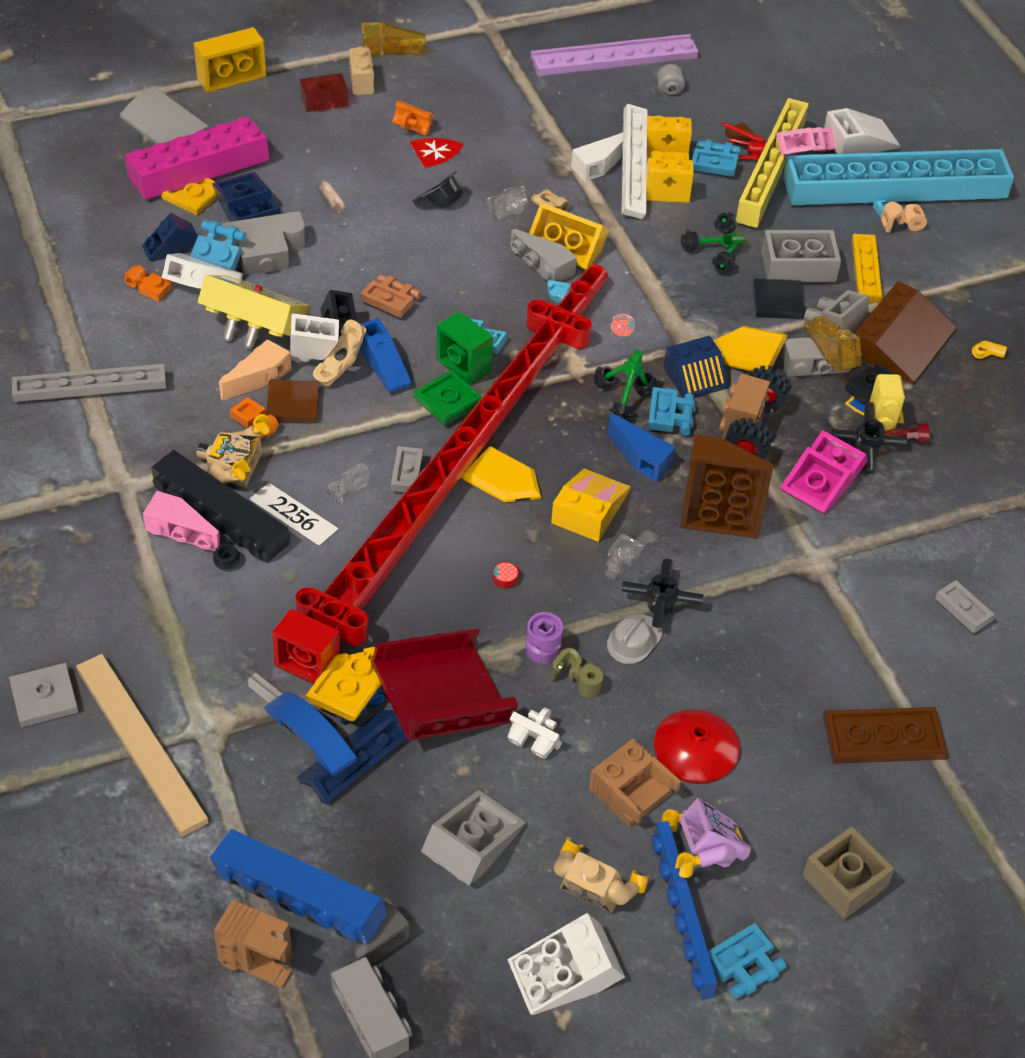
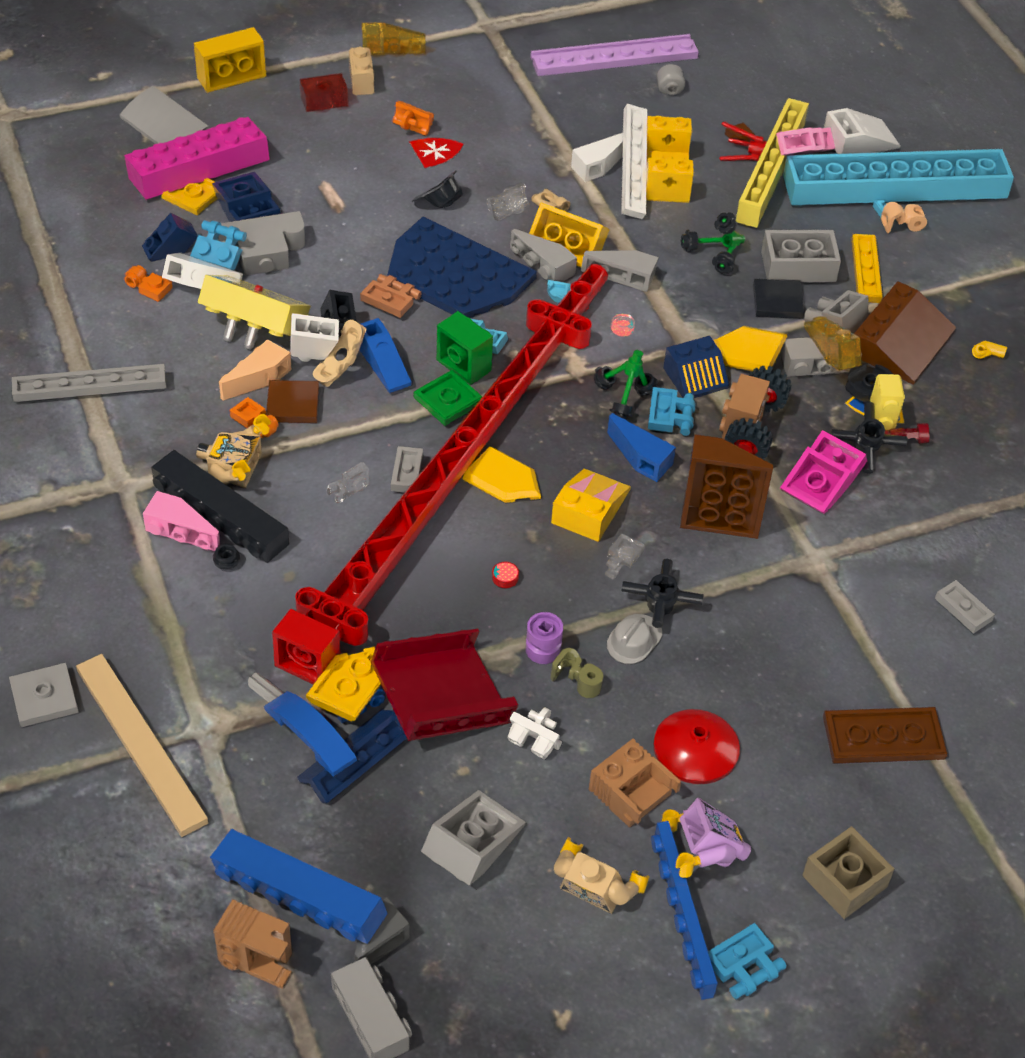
(294, 514): white sticker -> none
(456, 270): none -> dark blue plate
(566, 966): white slope -> none
(624, 267): none -> light grey slope
(715, 157): dark azure plate -> none

